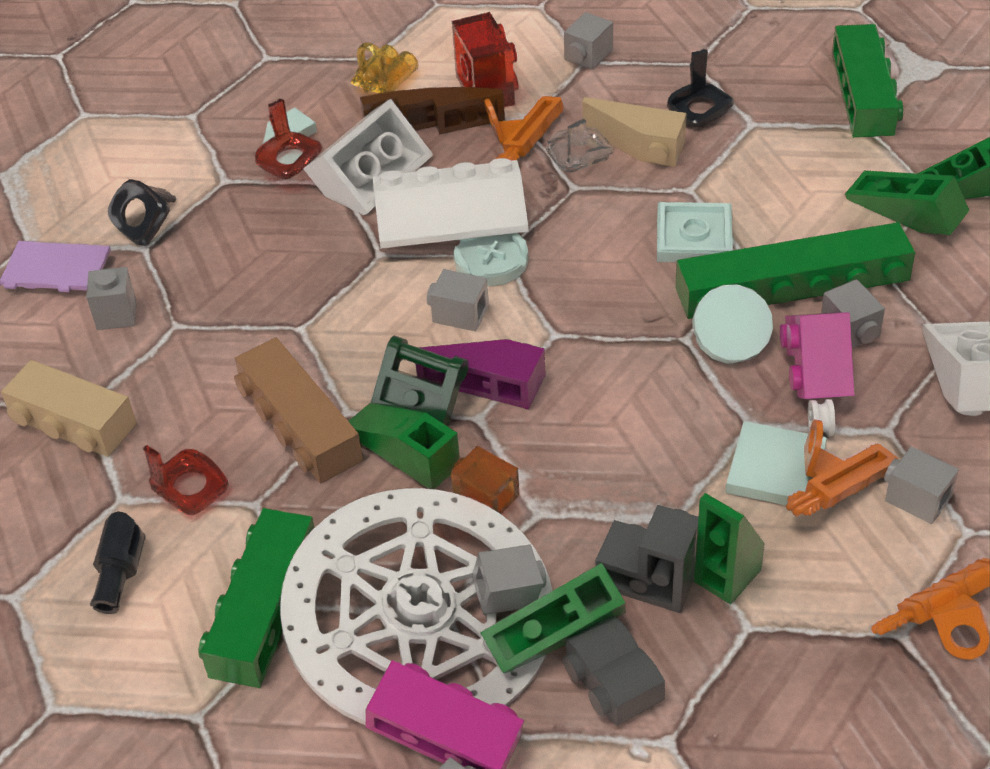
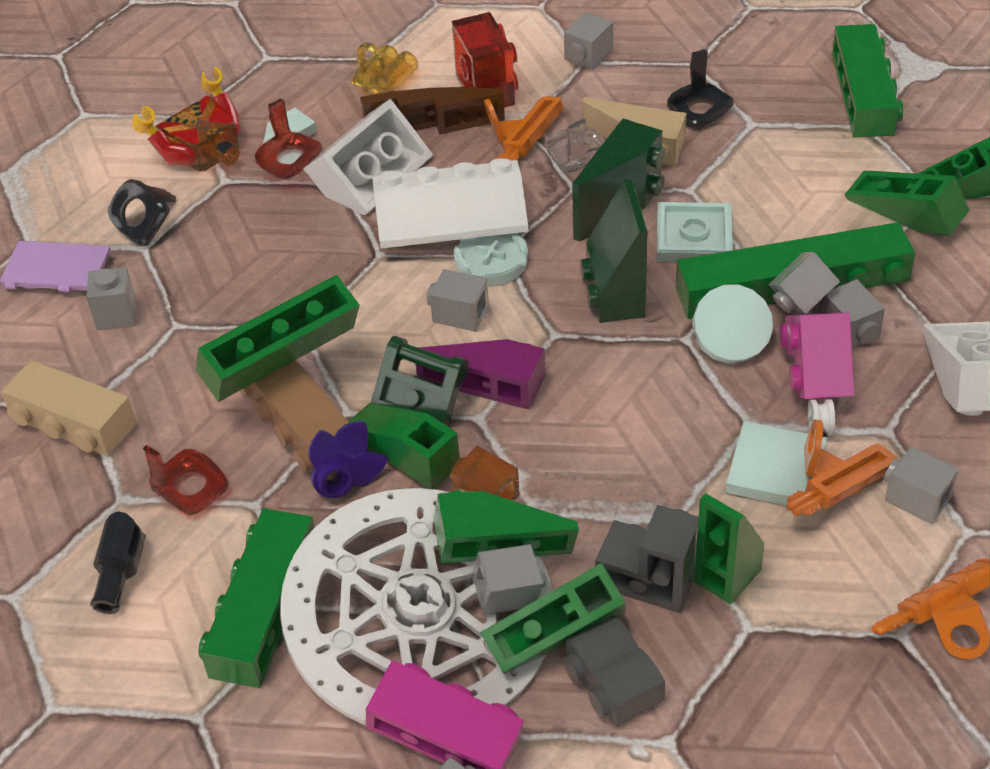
(199, 133): none -> torso
(276, 338): none -> green brick
(347, 456): none -> dark purple plate
(487, 522): none -> green slope
(617, 259): none -> dark green slope
(628, 153): none -> dark green slope
(803, 284): none -> light grey brick

